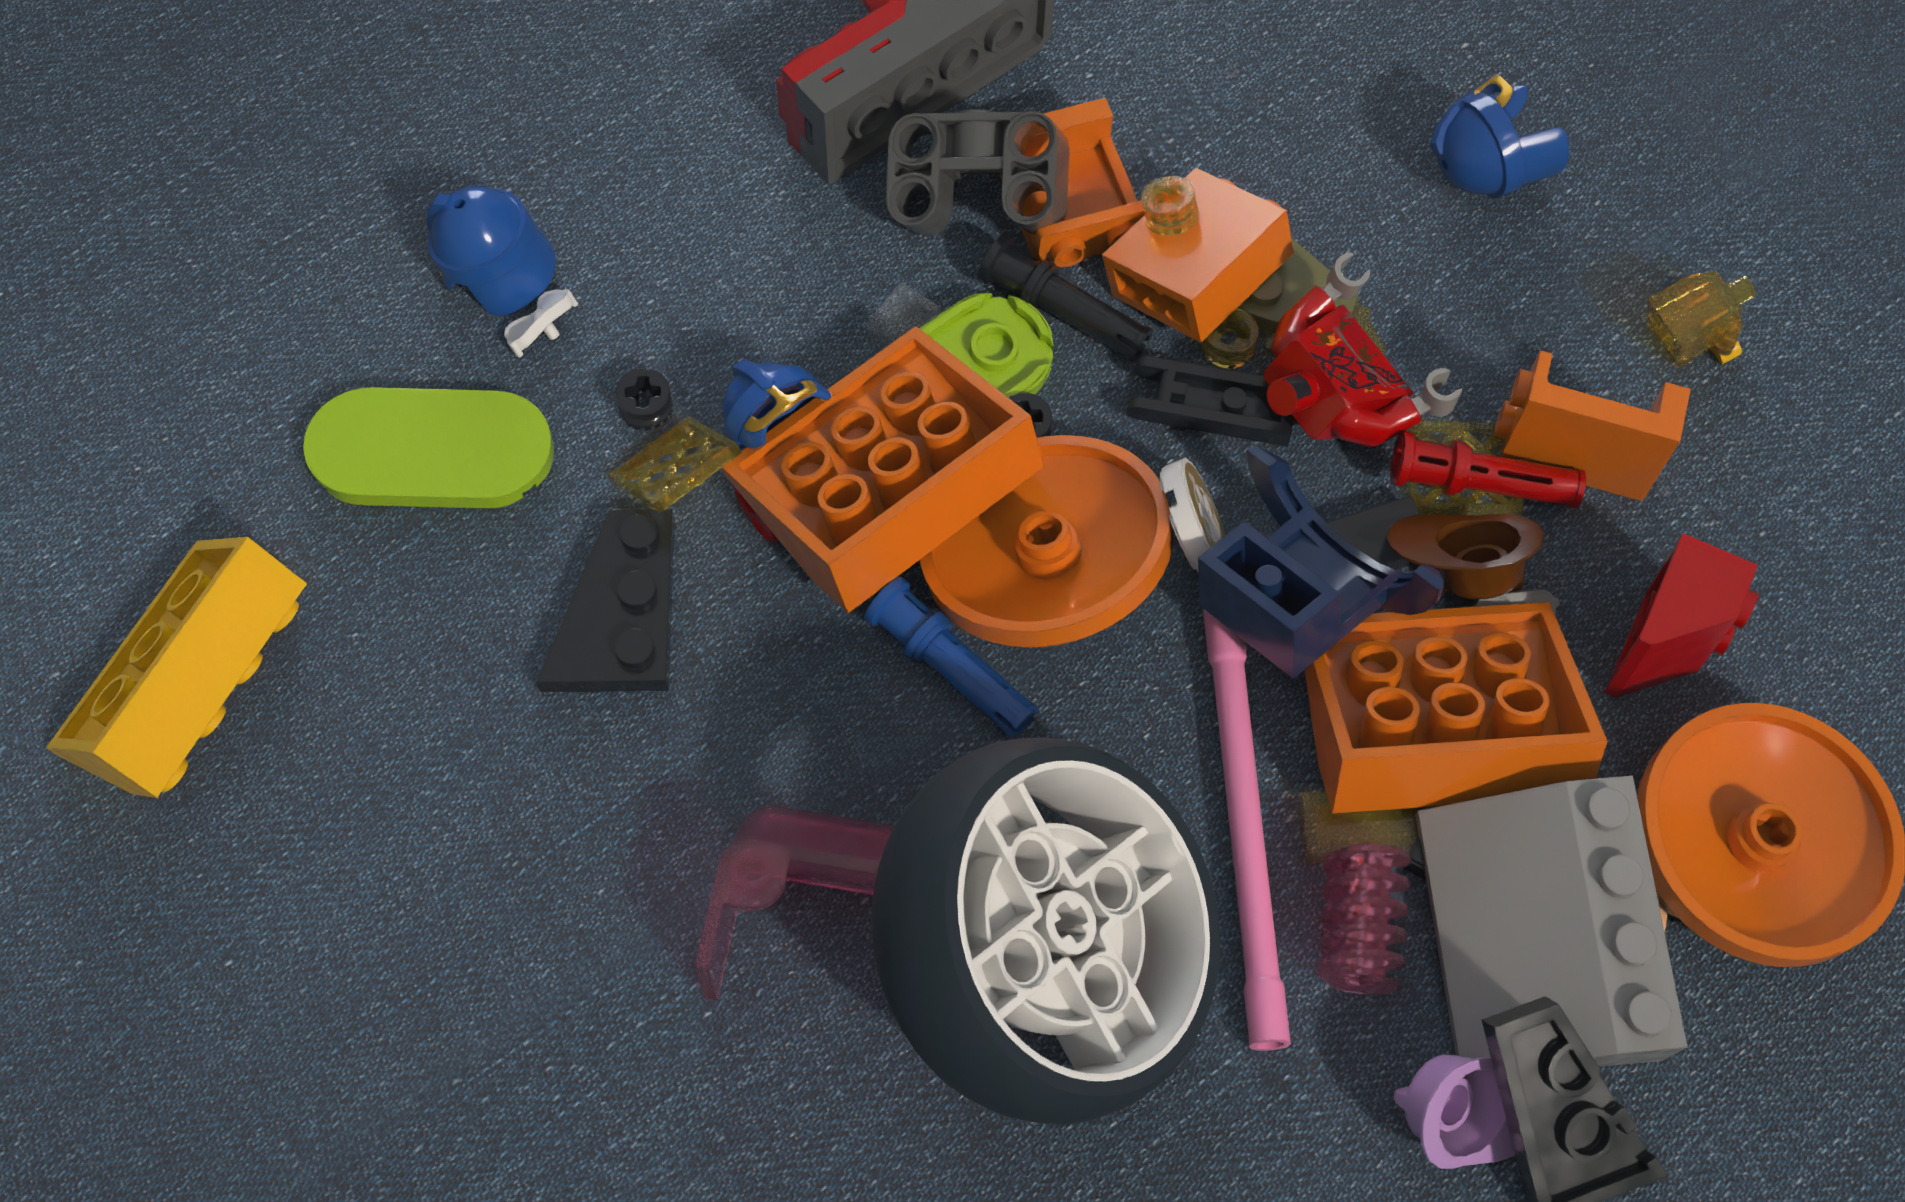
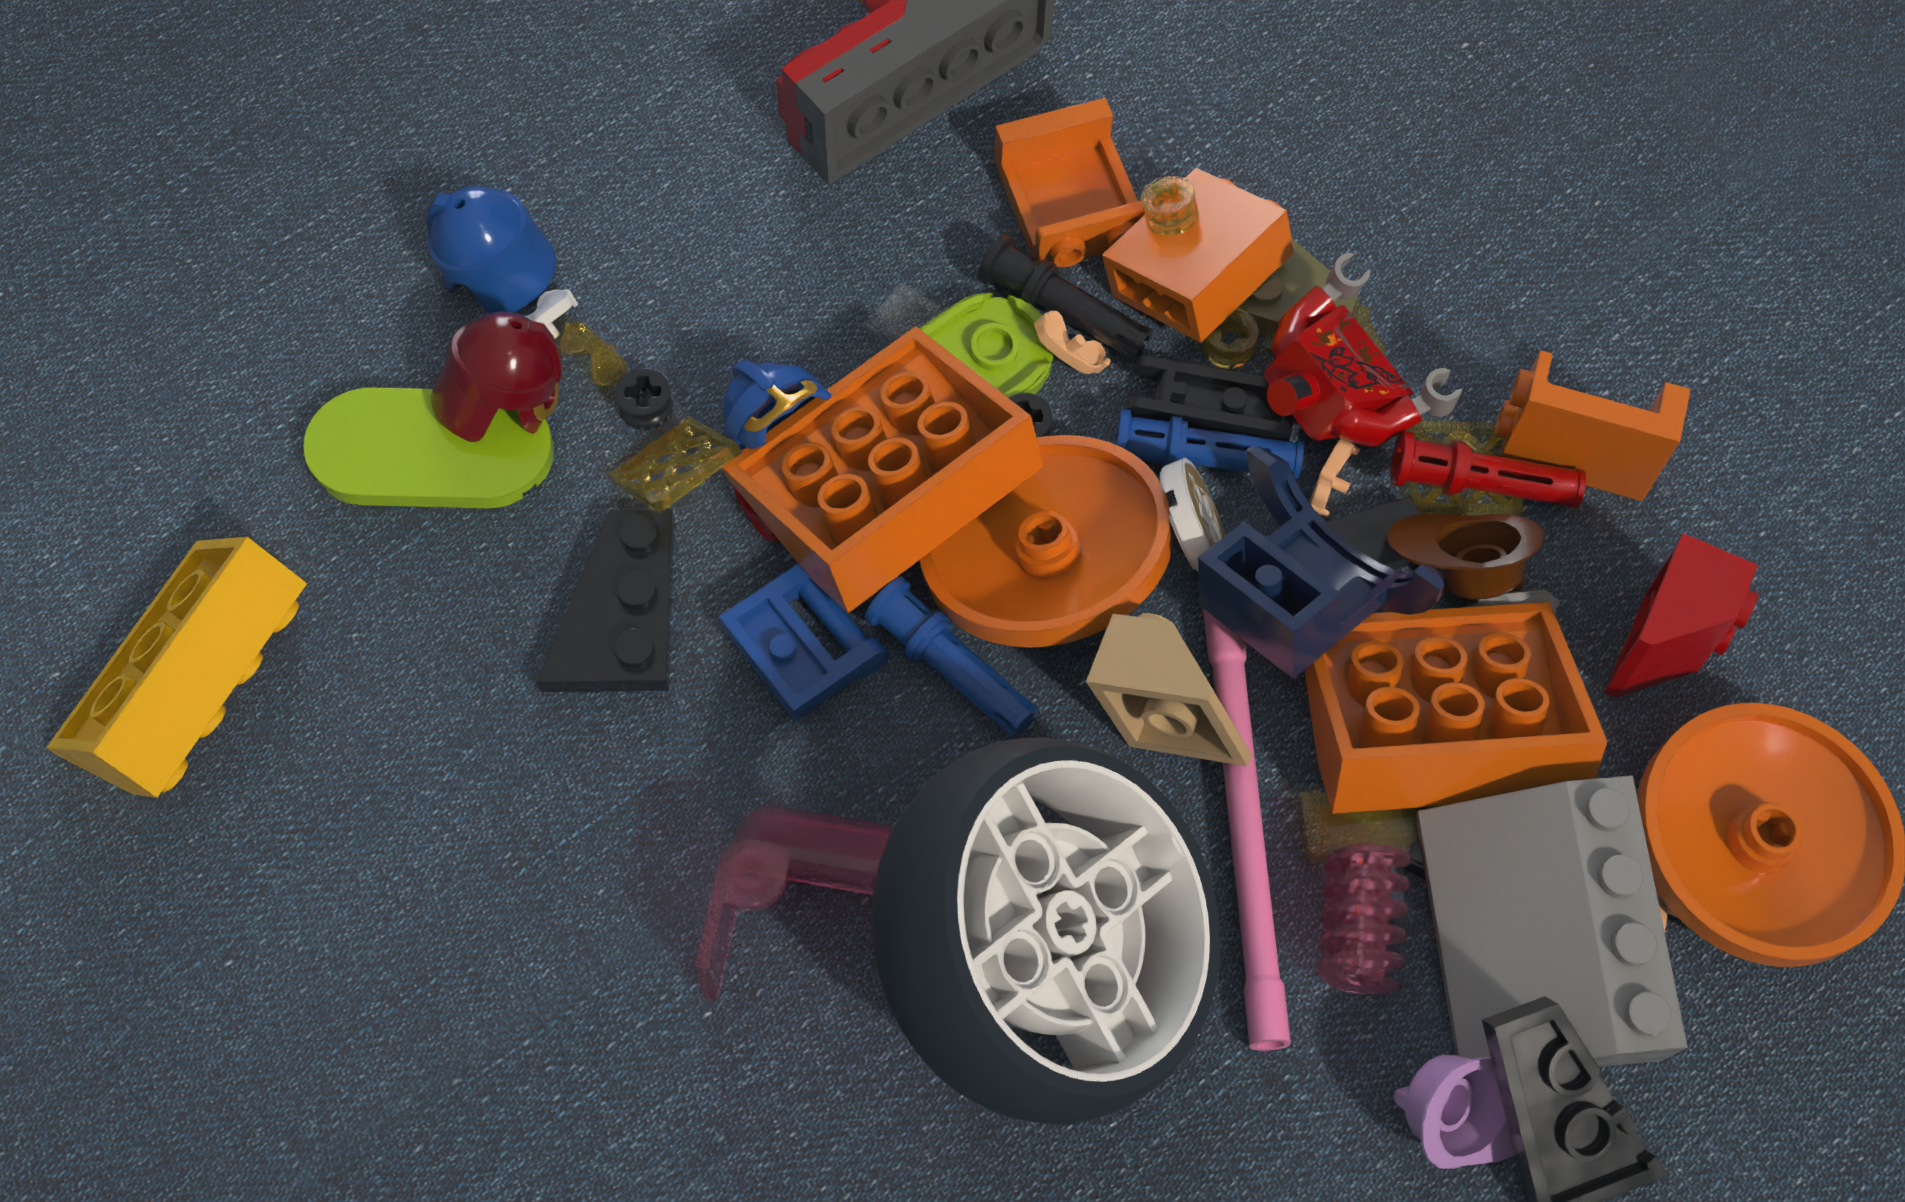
(496, 366): none -> dark red helmet
(606, 363): none -> clear yellow piece
(788, 652): none -> blue plate
(976, 145): dark grey beam -> none
(1083, 356): none -> light nougat piece
(1160, 693): none -> tan slope
(1173, 440): none -> blue pin
(1328, 479): none -> light nougat piece
(1482, 149): blue helmet -> none
(1700, 316): clear yellow piece -> none

